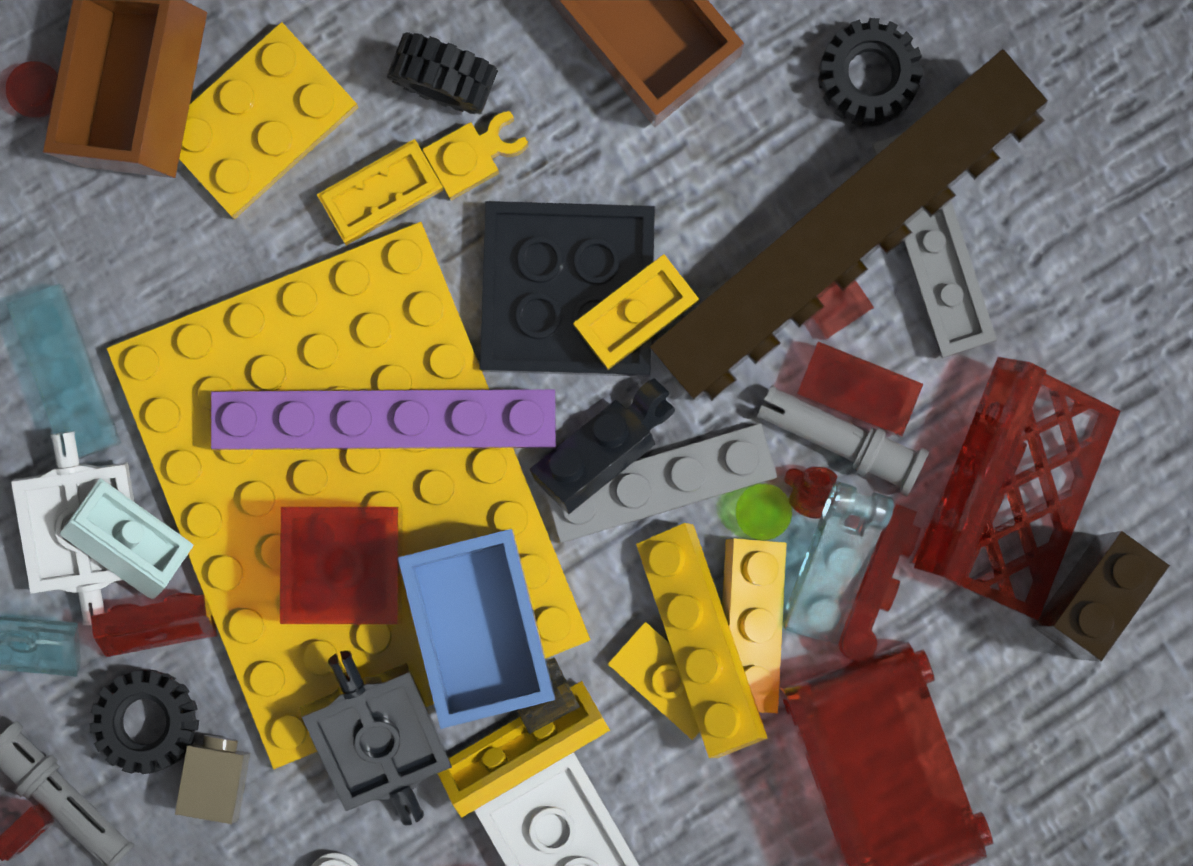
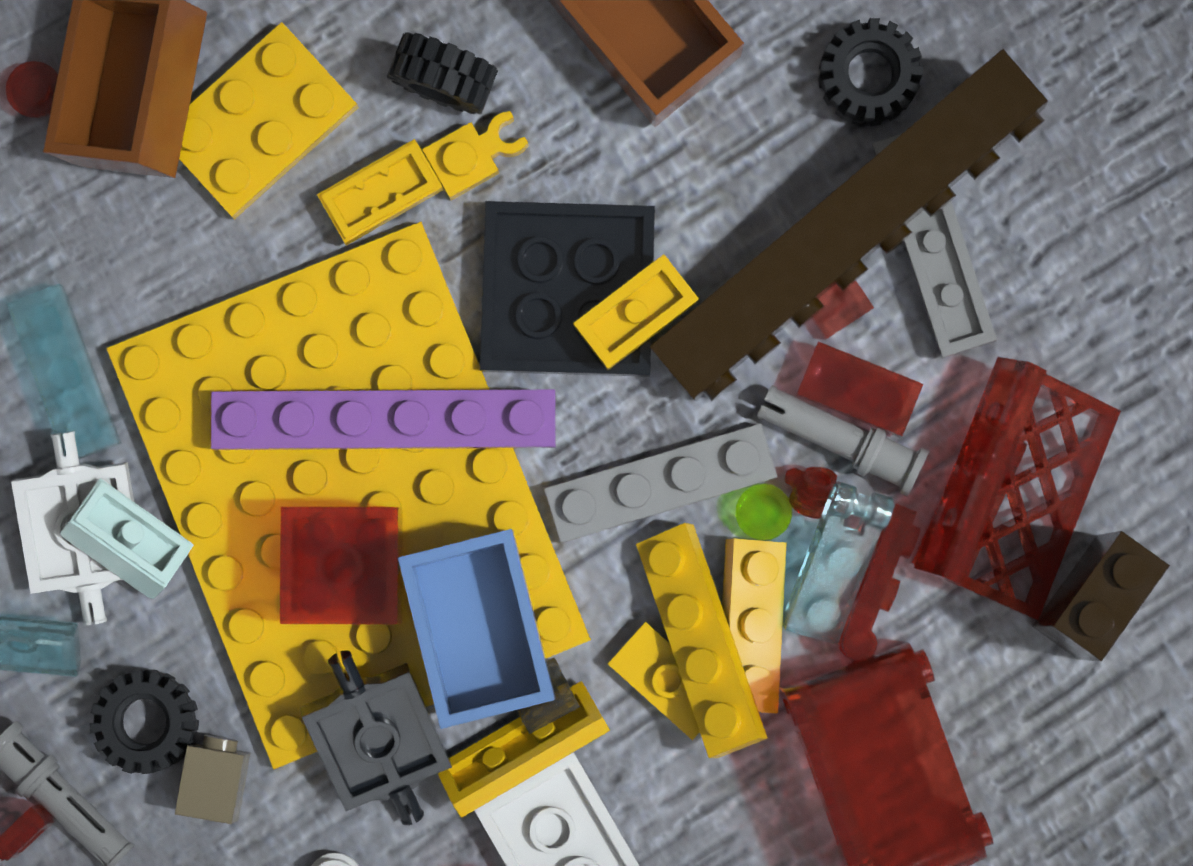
(139, 628): clear red plate -> none
(602, 447): black plate -> none

